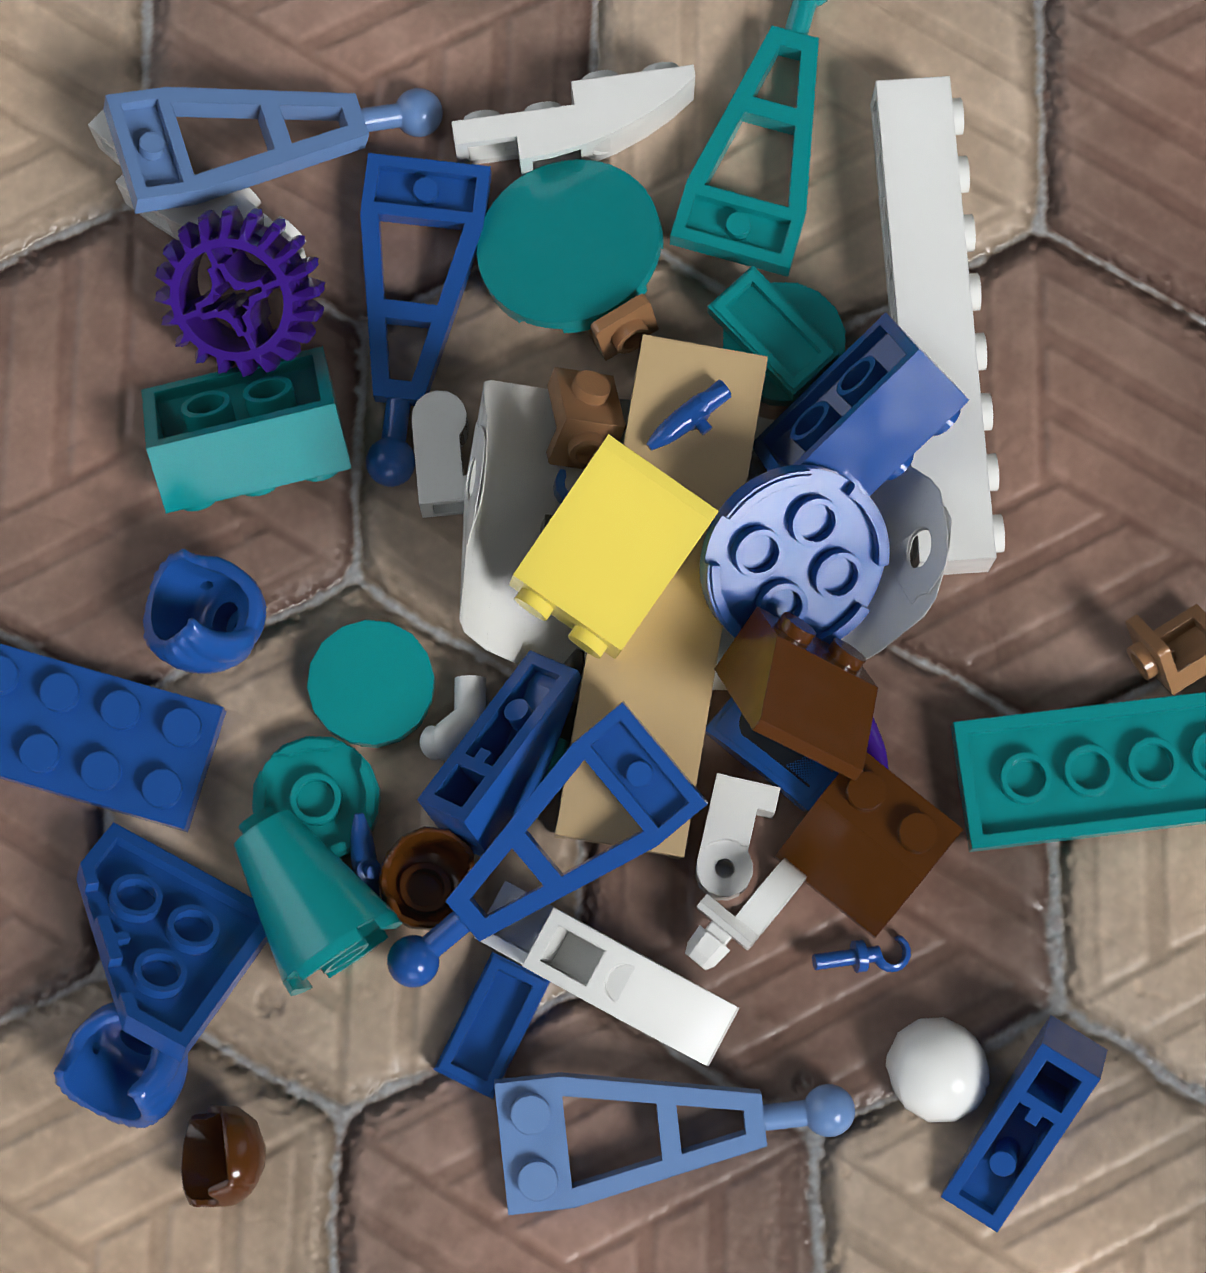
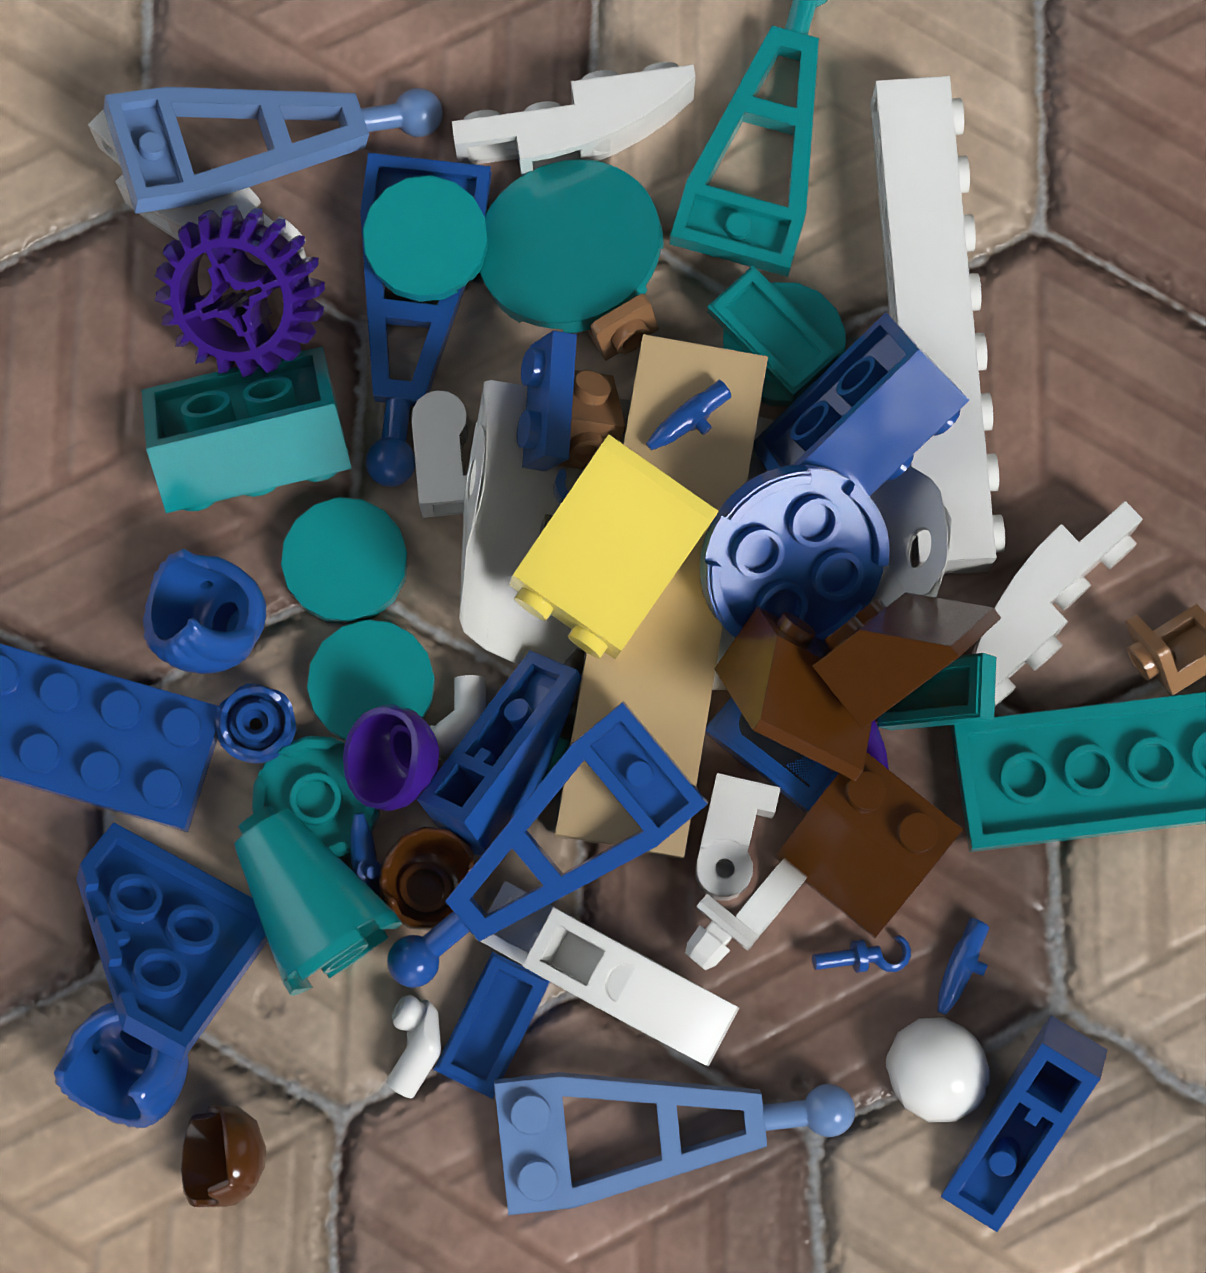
(251, 703): none -> blue plate
(344, 560): none -> teal tile
(390, 757): none -> dark purple piece
(422, 1048): none -> white arm
(425, 238): none -> teal tile
(546, 422): none -> blue plate
(897, 648): none -> reddish brown slope
(953, 696): none -> teal tile
(962, 964): none -> blue helmet
(1049, 577): none -> white slope

